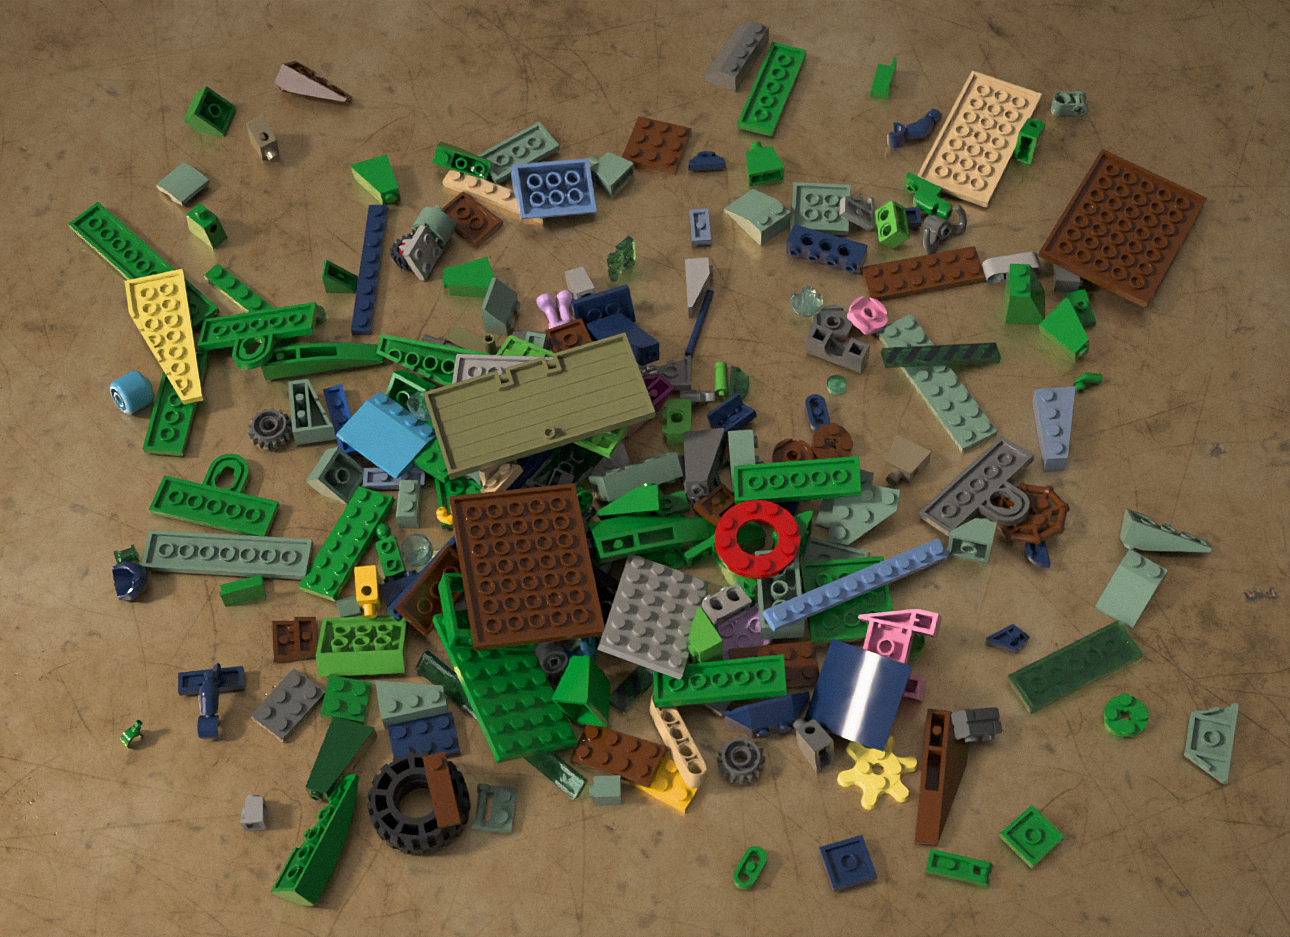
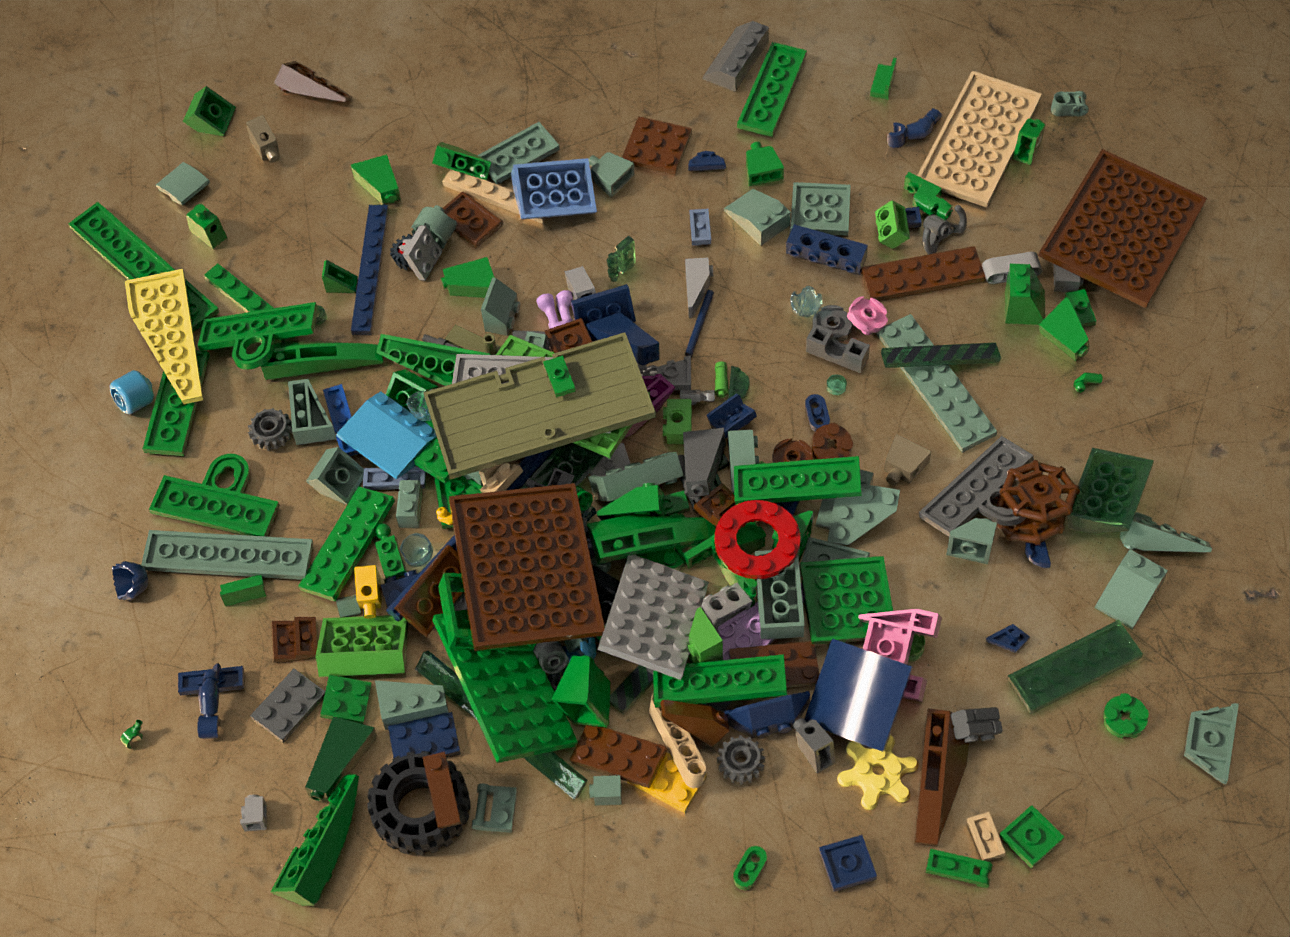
(129, 555): clear green bush -> none
(559, 376): none -> green plate
(697, 719): none -> reddish brown slope
(855, 584): medium blue plate -> none
(858, 211): light grey wing -> none
(986, 837): none -> tan plate
(1039, 500): none -> reddish brown plate
(1053, 422): sand blue wedge -> none
(1109, 492): none -> clear green slope

